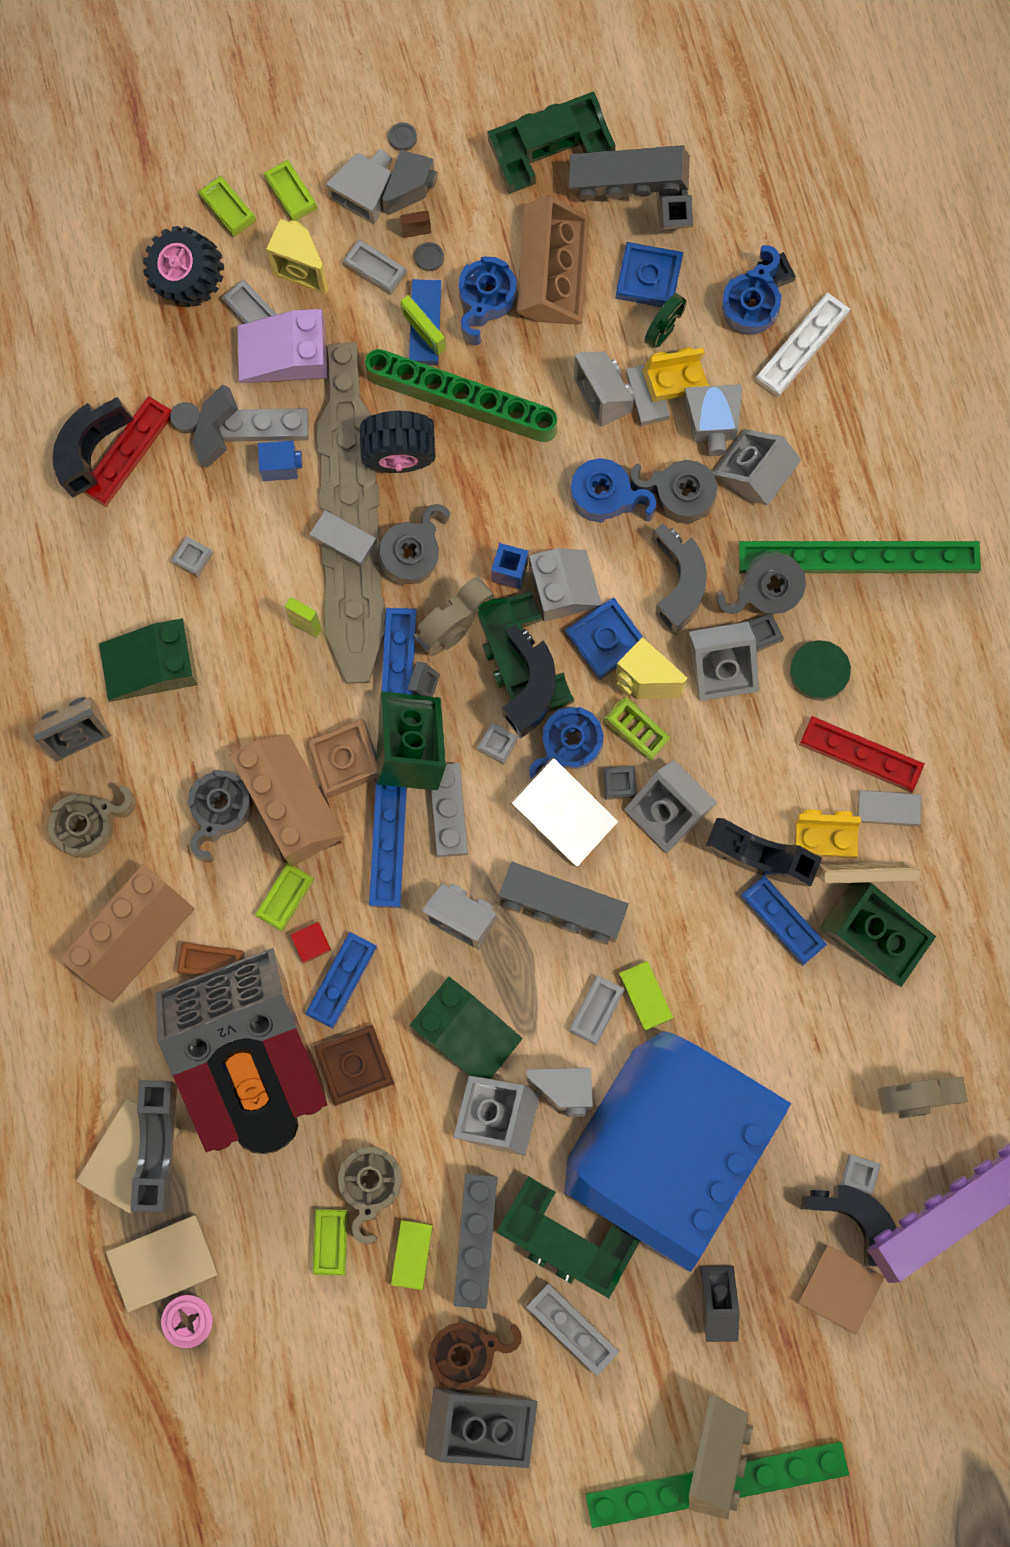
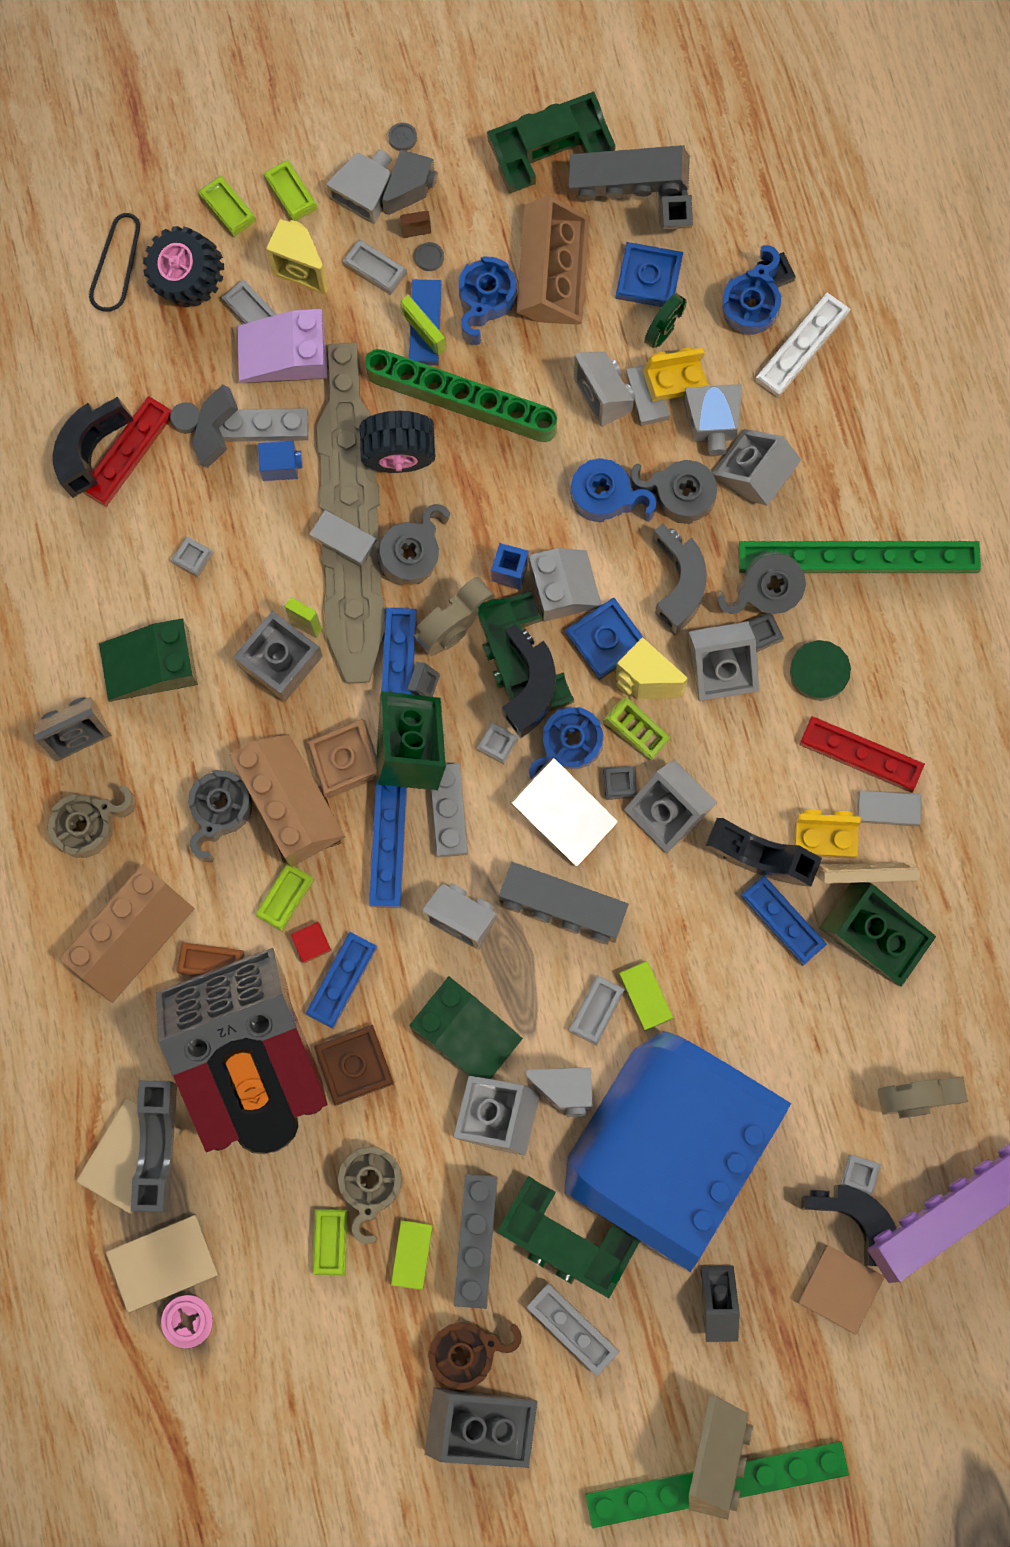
(130, 264): none -> black piece
(278, 656): none -> flat silver brick

